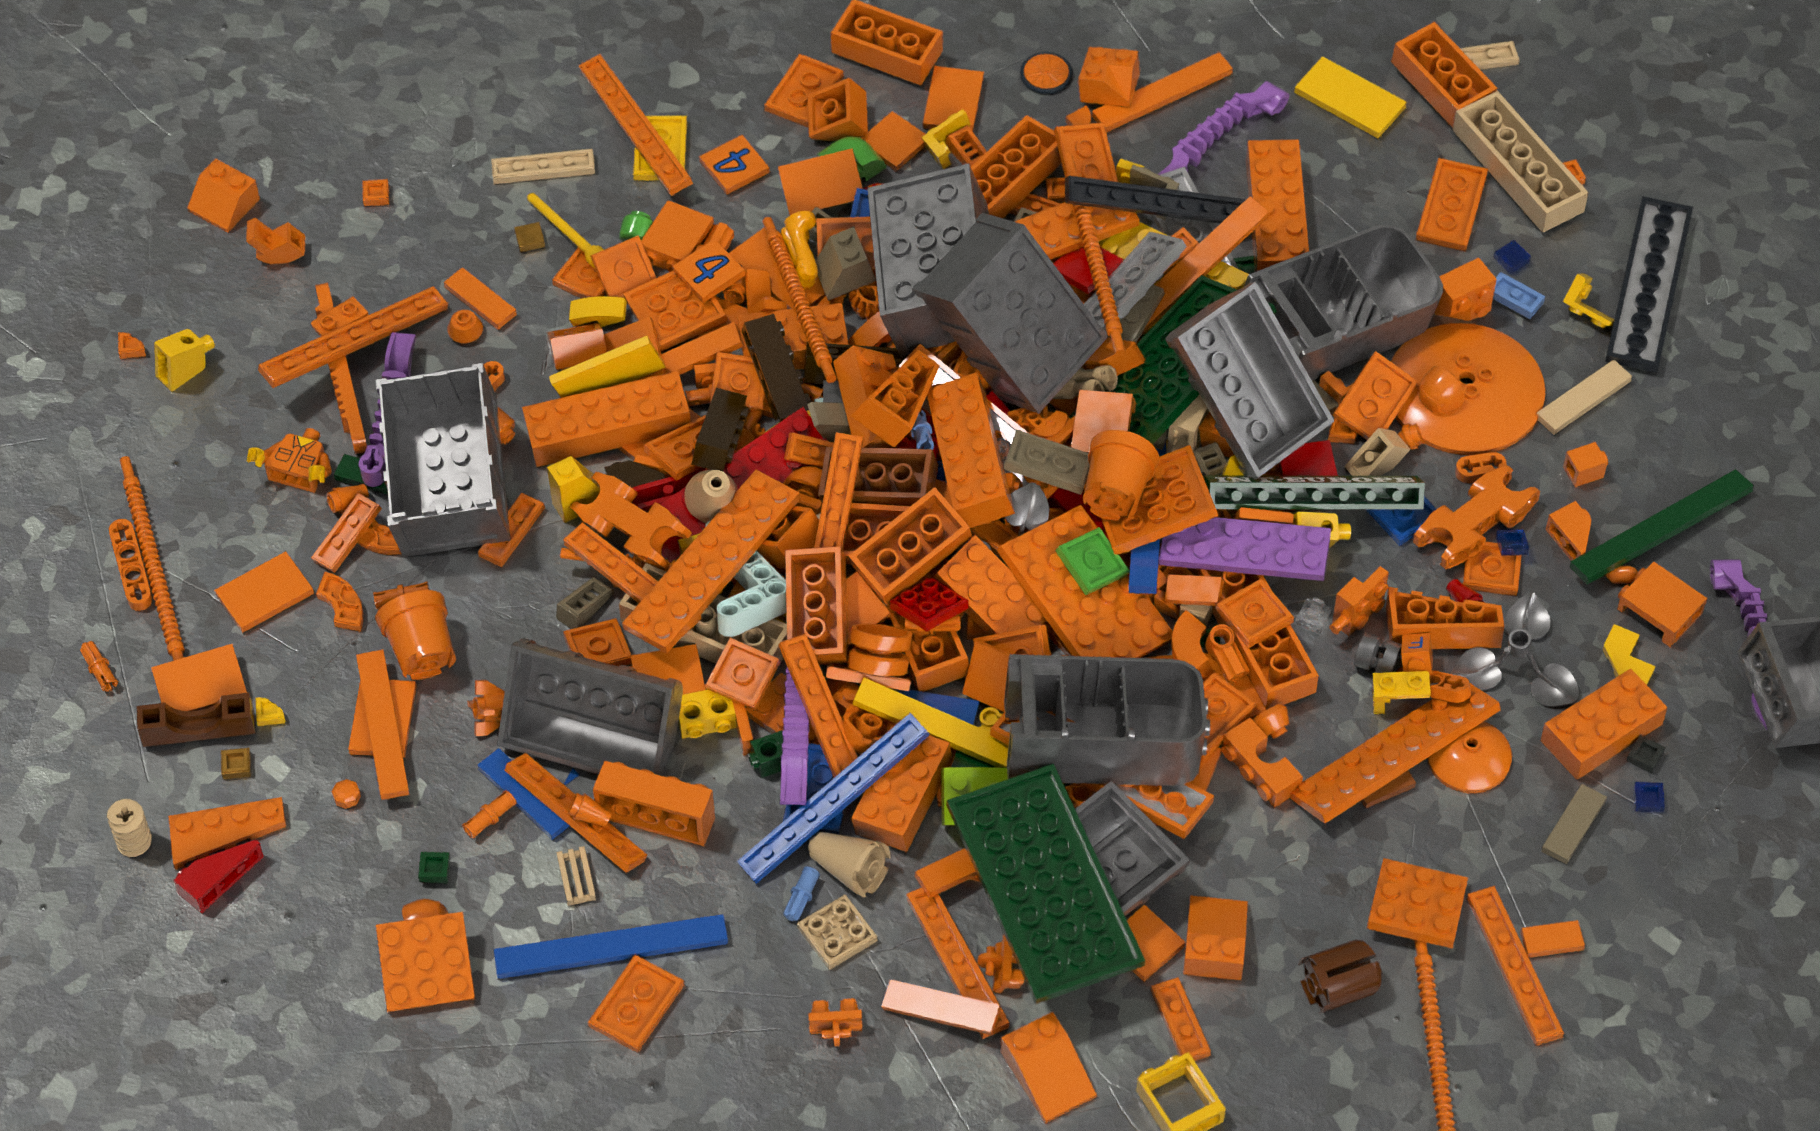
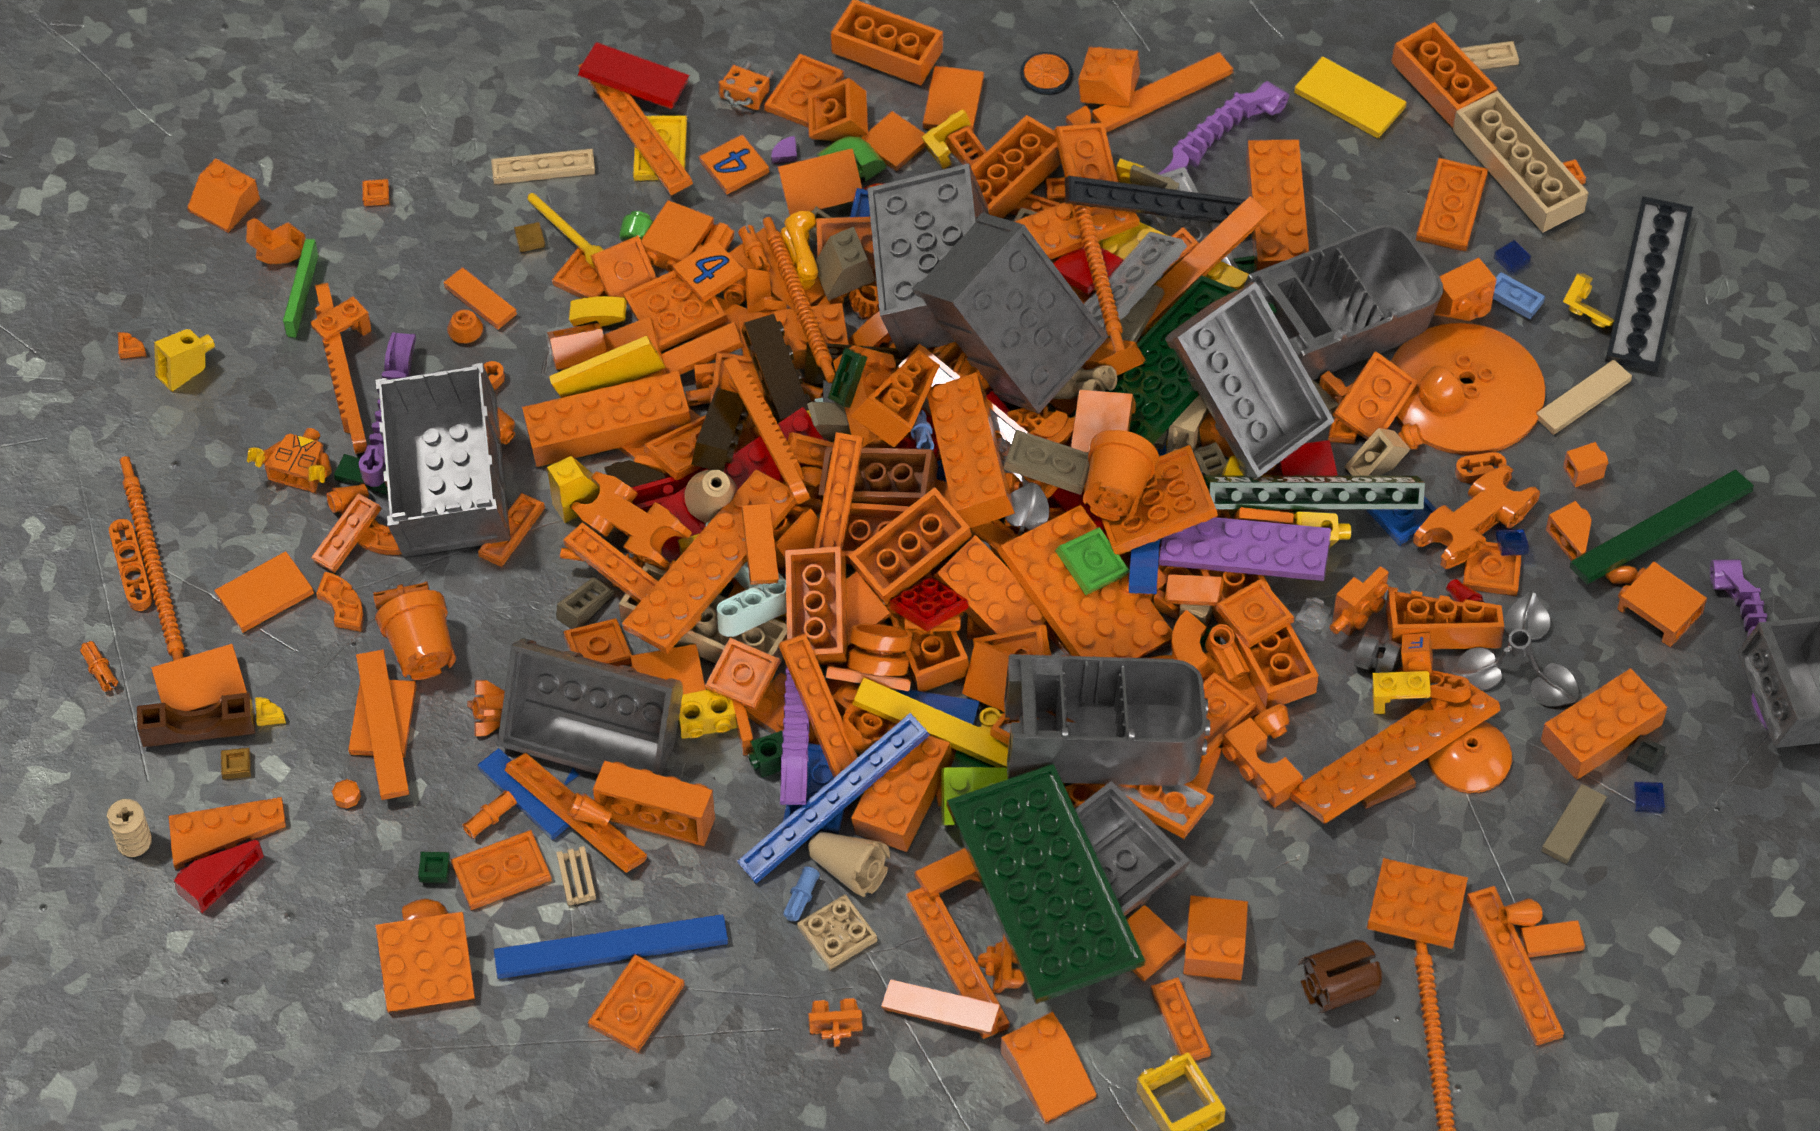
(300, 288): none -> bright green tile
(352, 337): orange tile -> none
(500, 870): none -> orange tile
(633, 75): none -> red tile
(745, 86): none -> orange piece
(754, 248): none -> orange pin
(759, 544): none -> orange tile
(768, 429): none -> orange gear
(784, 151): none -> medium lavender tile
(847, 377): none -> dark green tile
(1521, 913): none -> orange cone
(1618, 650): yellow tile -> none

